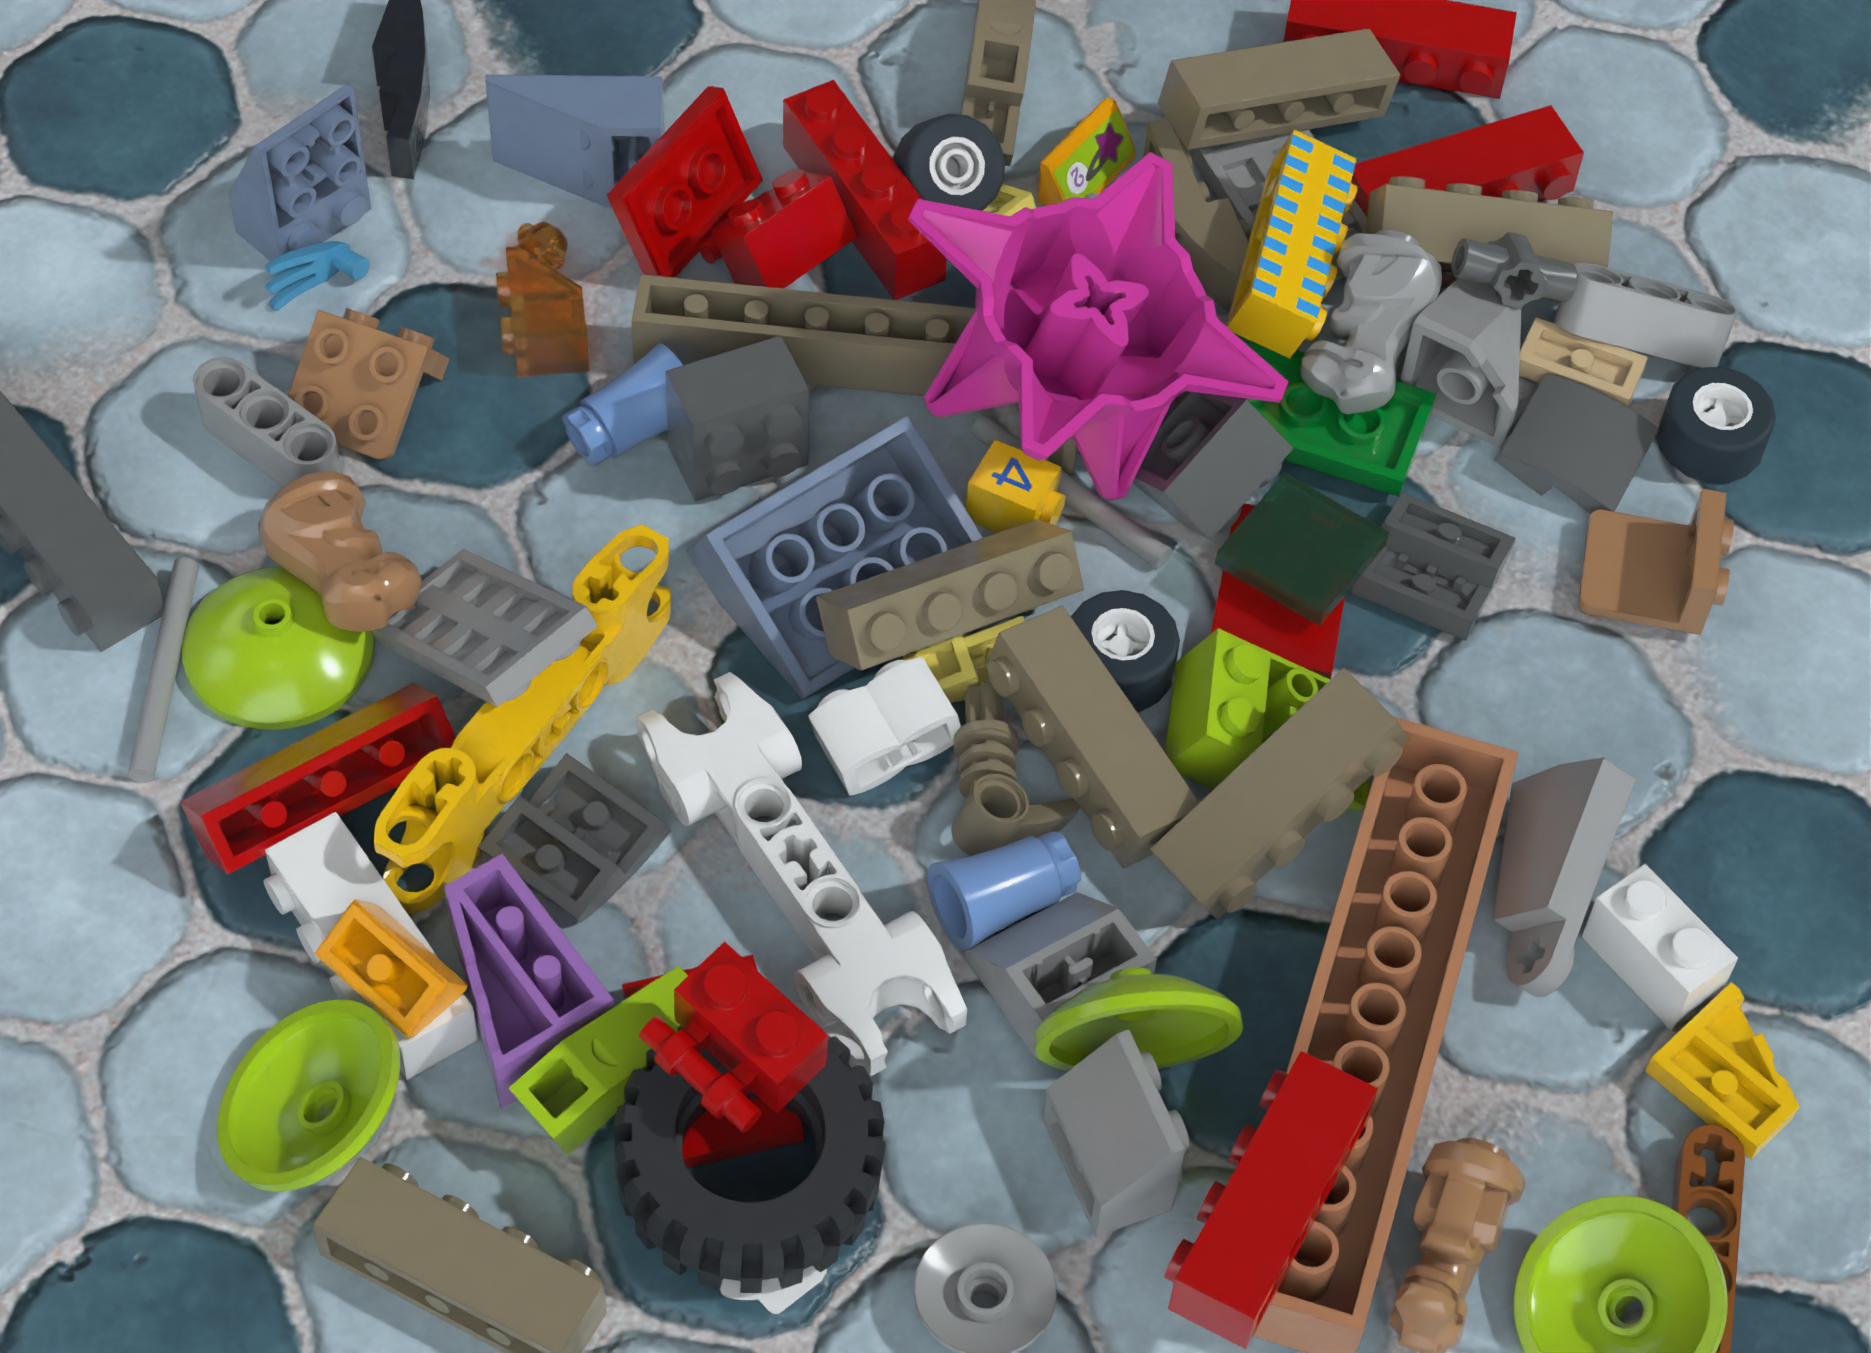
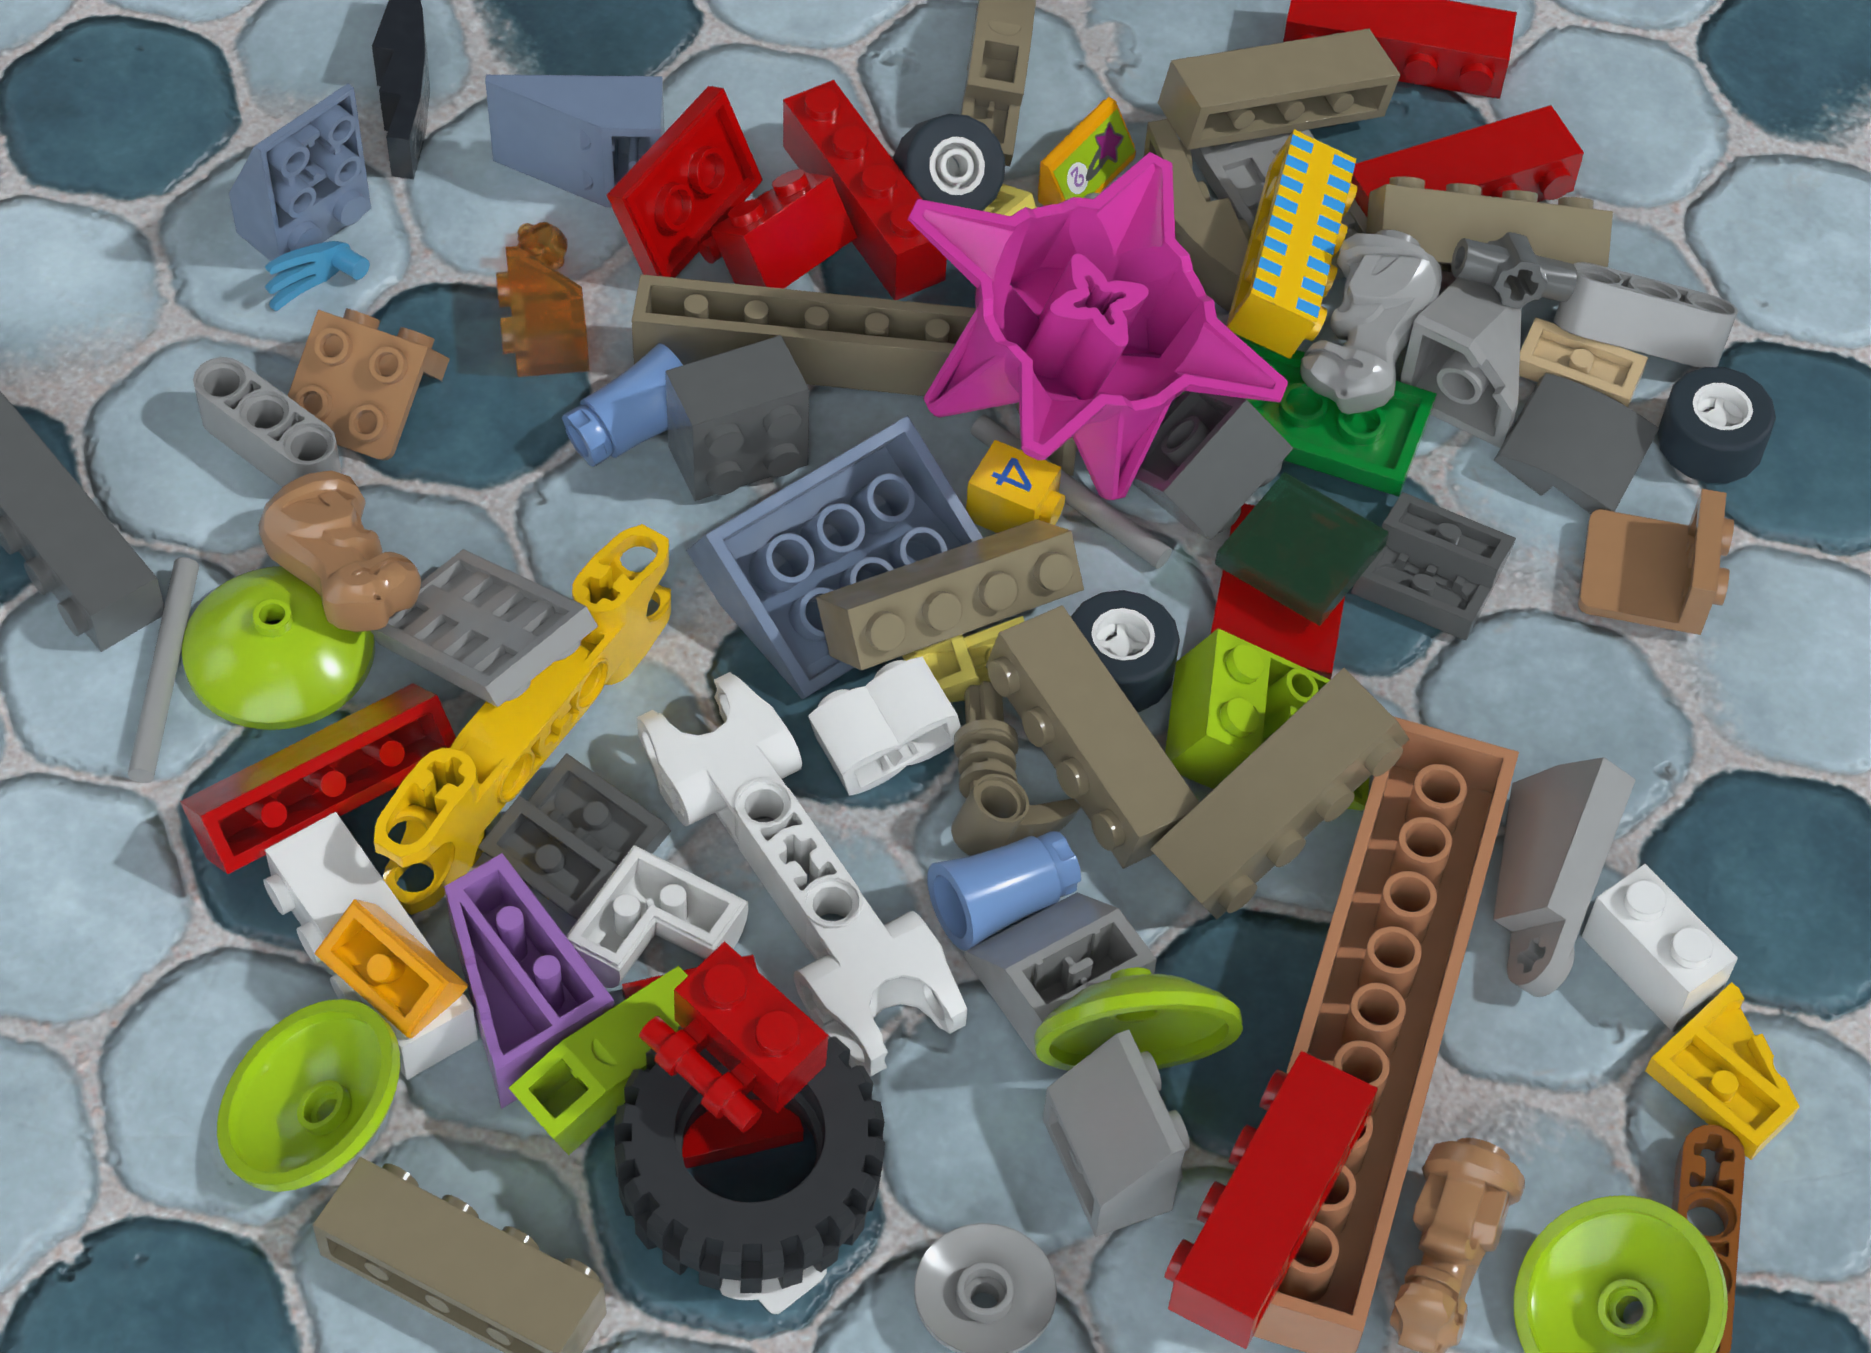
(649, 900): none -> white brick

